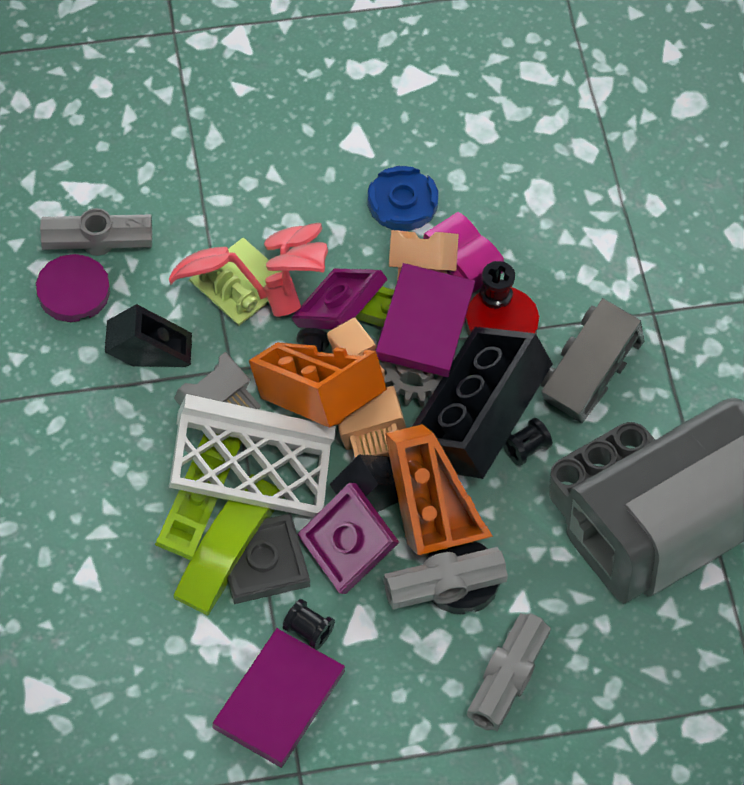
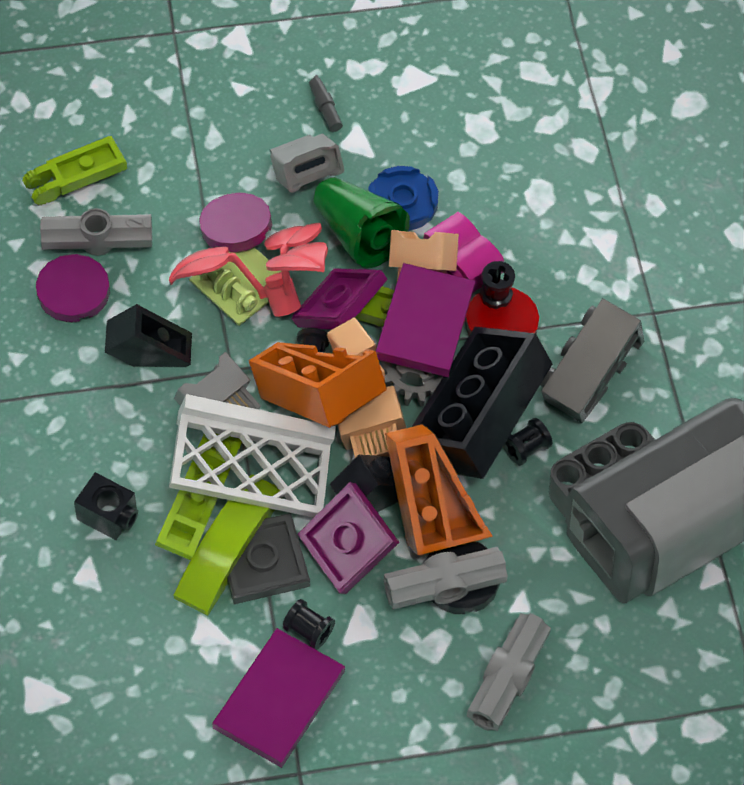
(75, 170): none -> lime hinge
(100, 493): none -> black brick
(235, 221): none -> magenta tile
(306, 161): none -> light grey piece
(325, 104): none -> dark grey piece
(360, 220): none -> green cone

